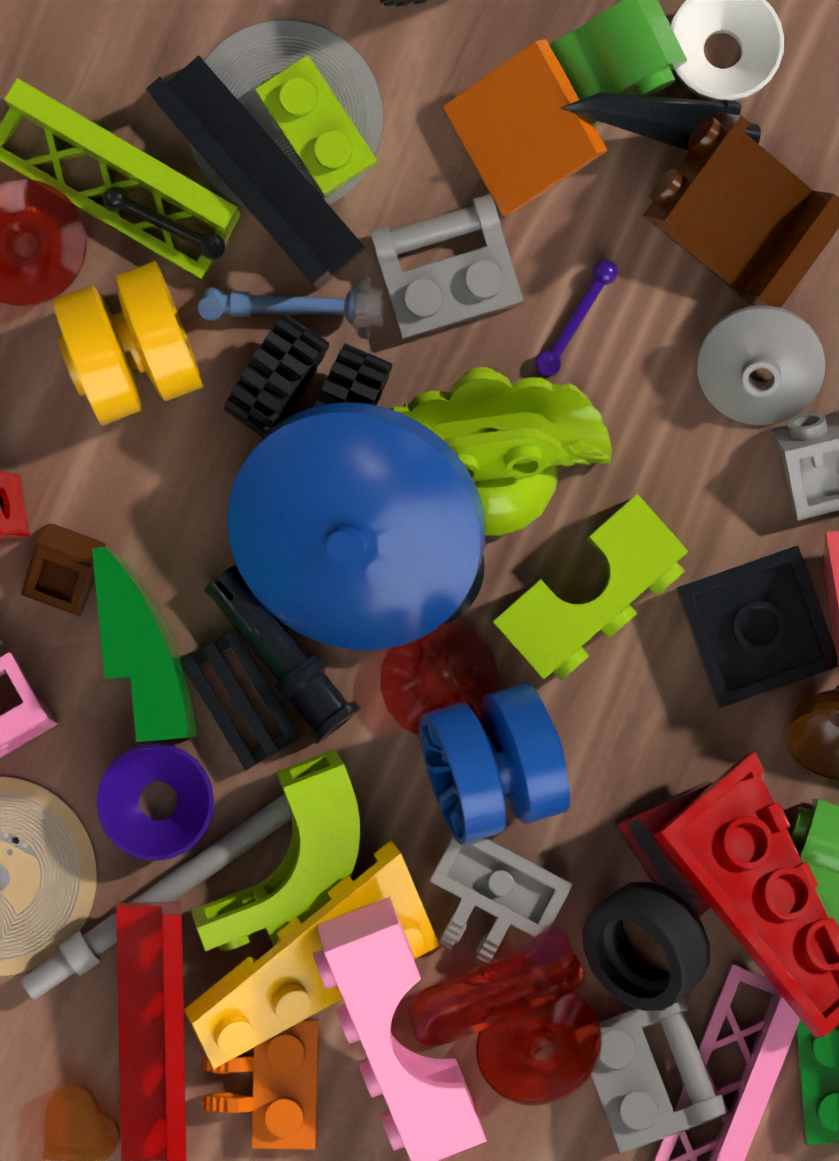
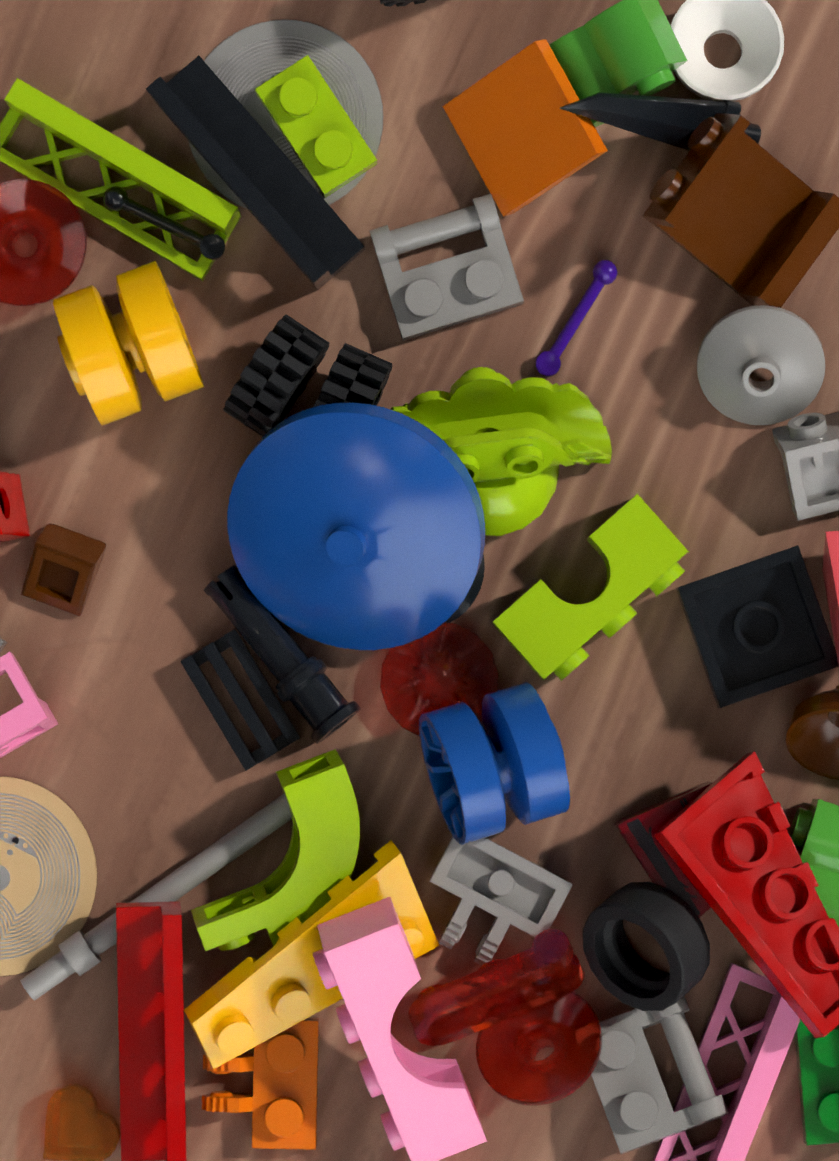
(120, 802): dark purple piece -> none
(141, 649): green slope -> none
(361, 306): medium blue piece -> none

